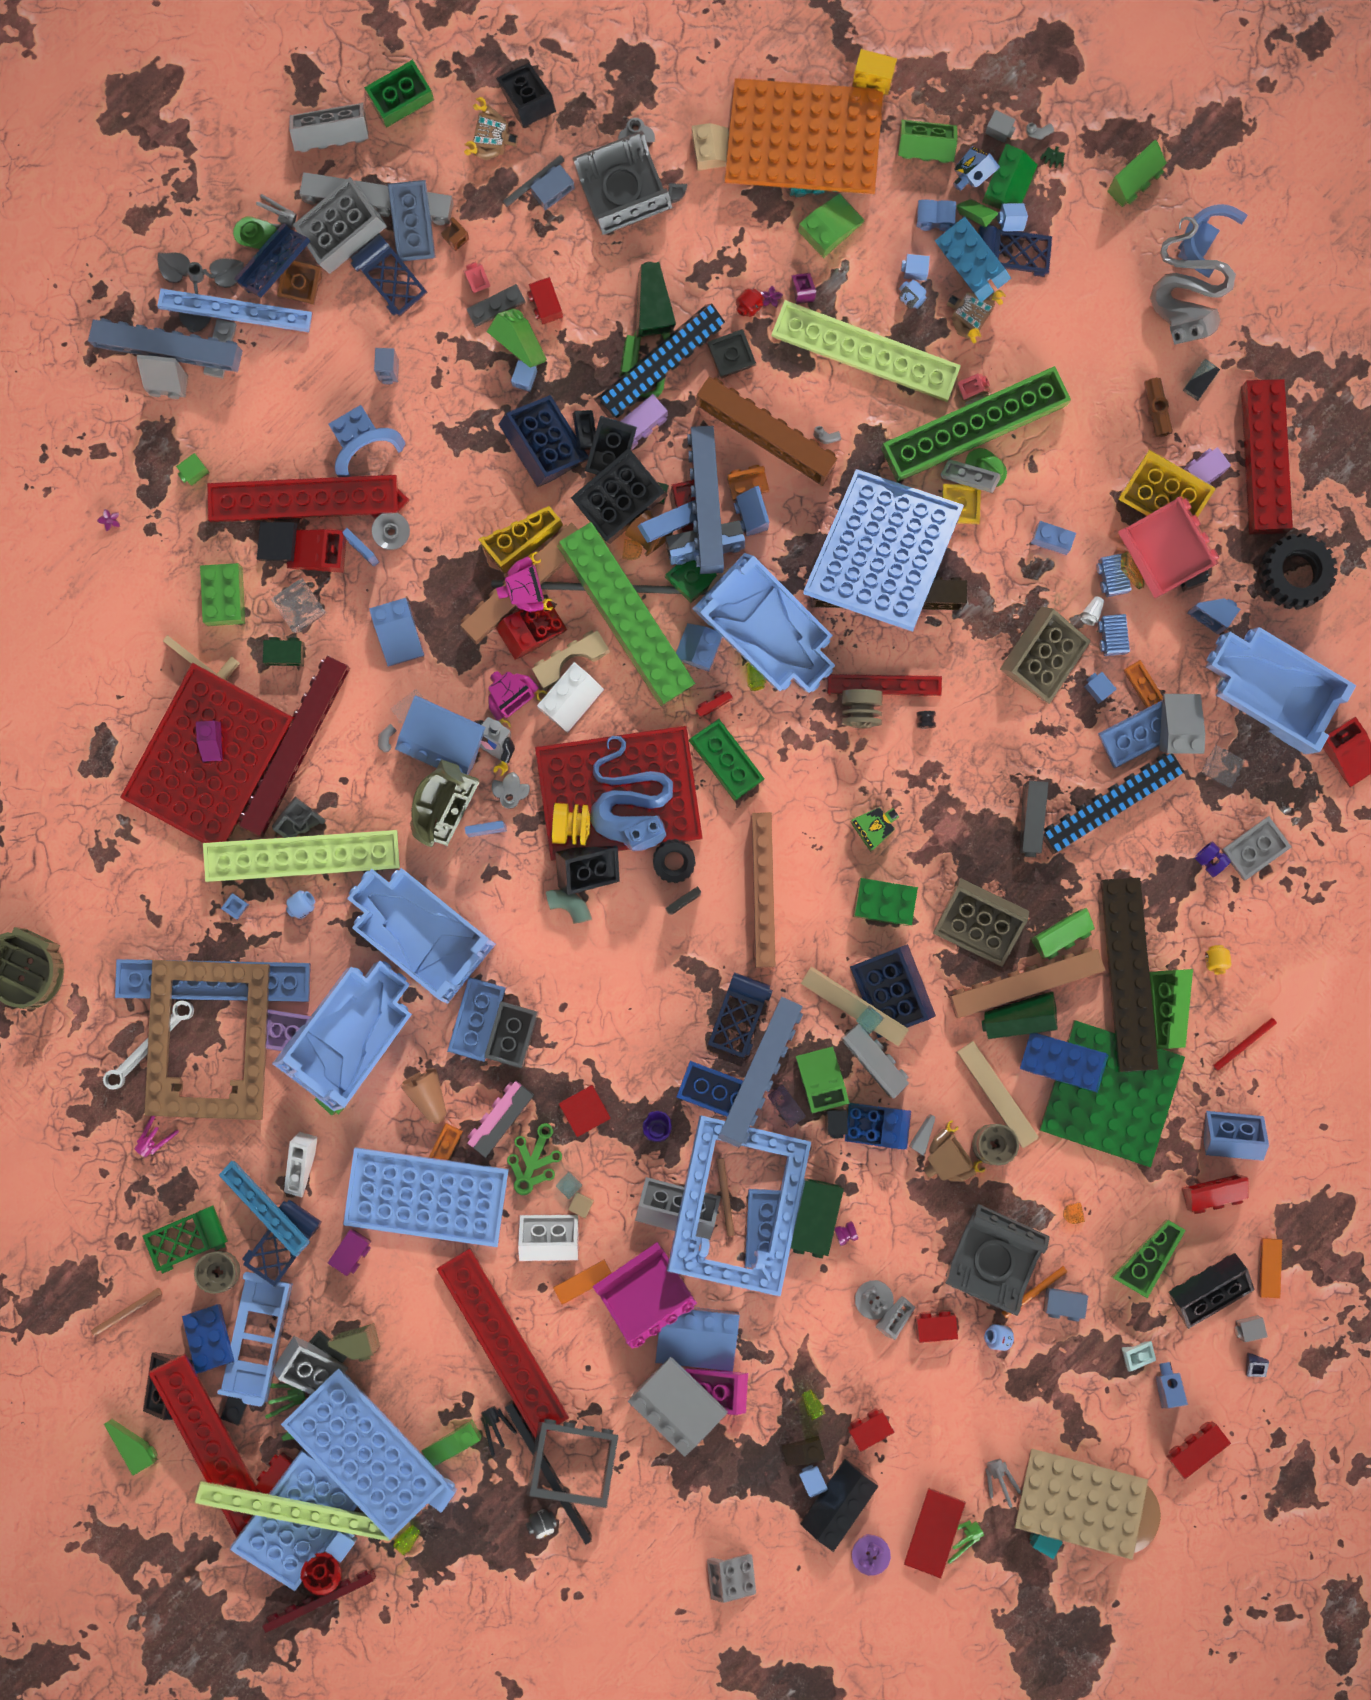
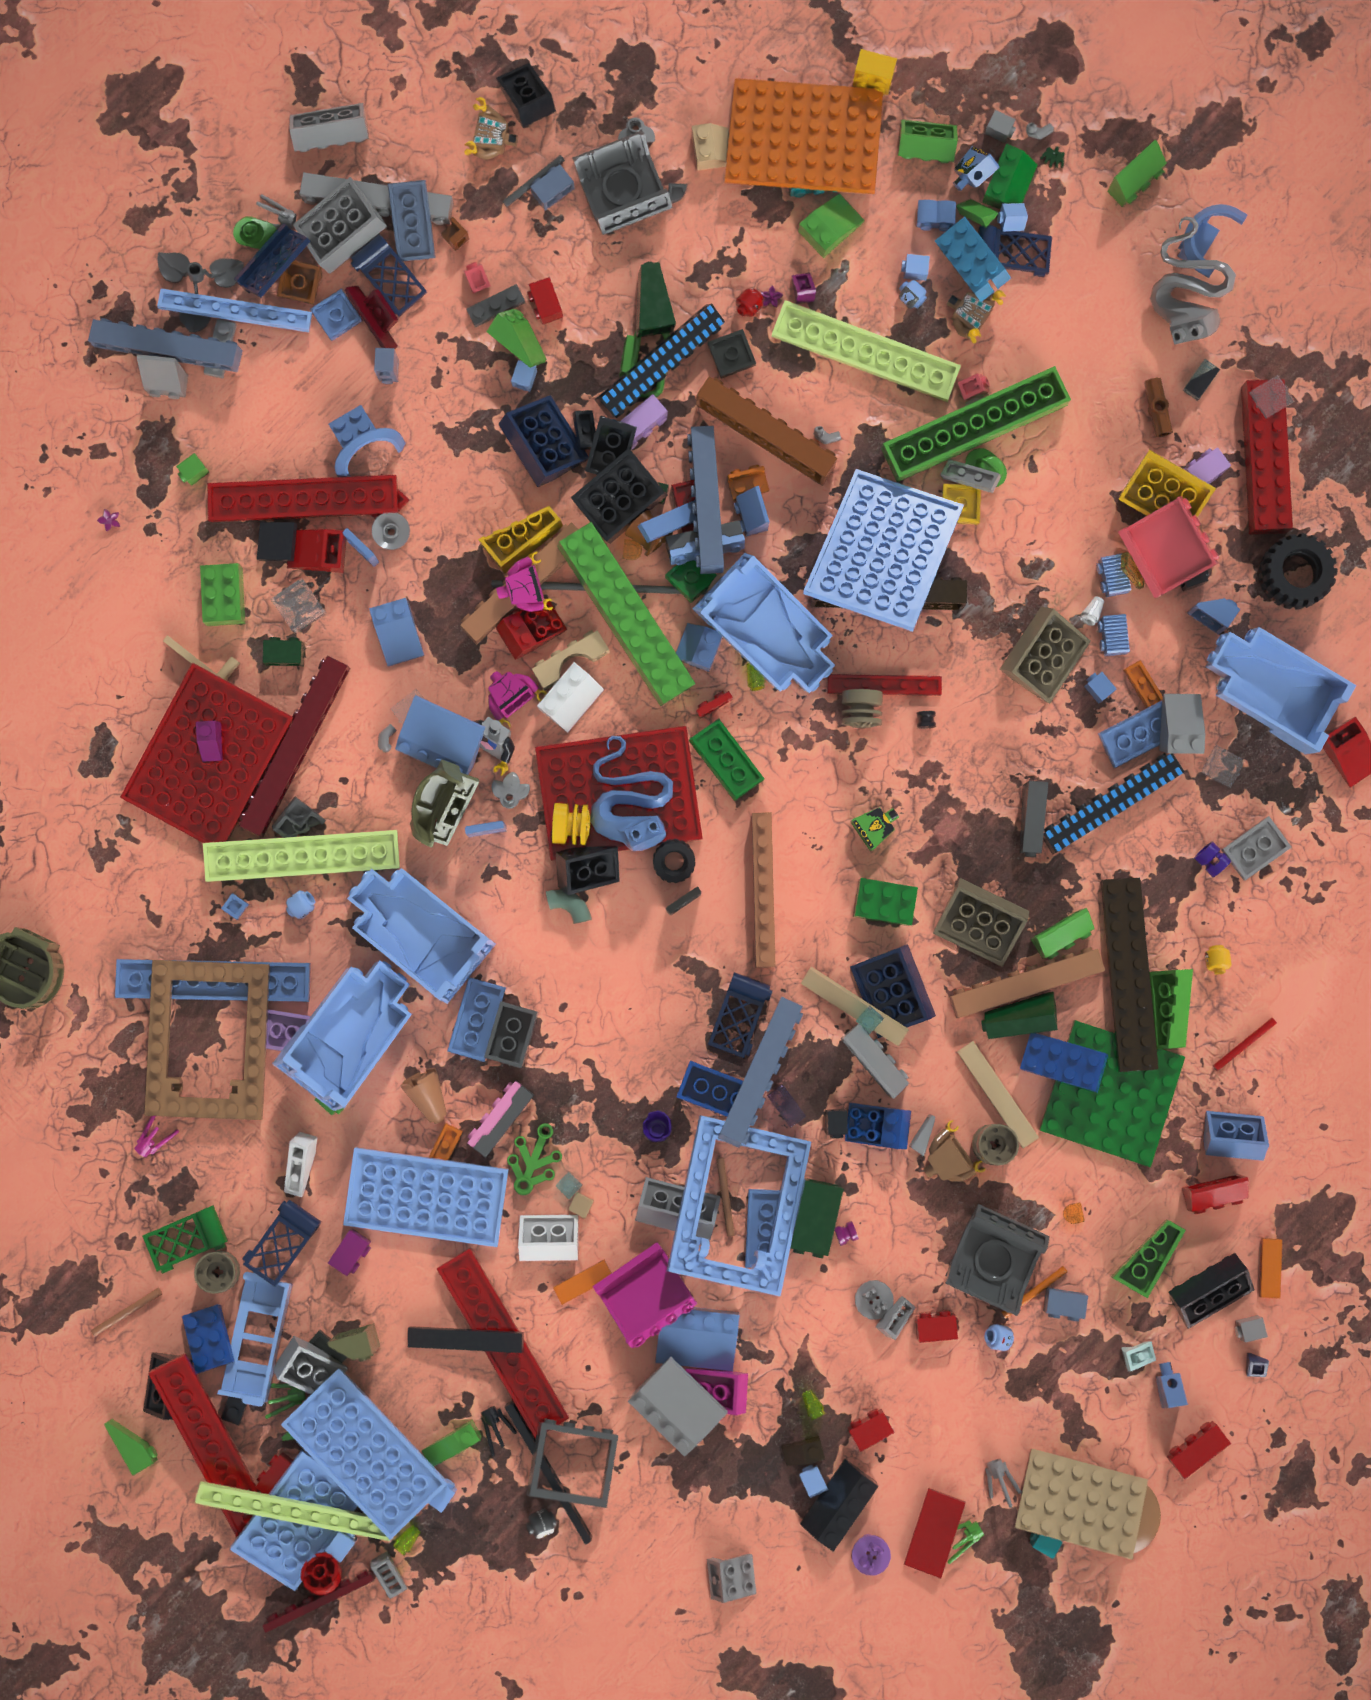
(142, 1050): white piece -> none
(264, 1208): dark azure plate -> none
(336, 315): none -> medium blue tile
(375, 313): none -> dark red bracket
(387, 1562): none -> light grey slope
(399, 93): green brick -> none
(465, 1339): none -> black tile
(584, 1110): red tile -> none
(822, 1080): bright green slope -> none
(1053, 538): medium blue brick -> none
(1272, 396): none -> clear piece

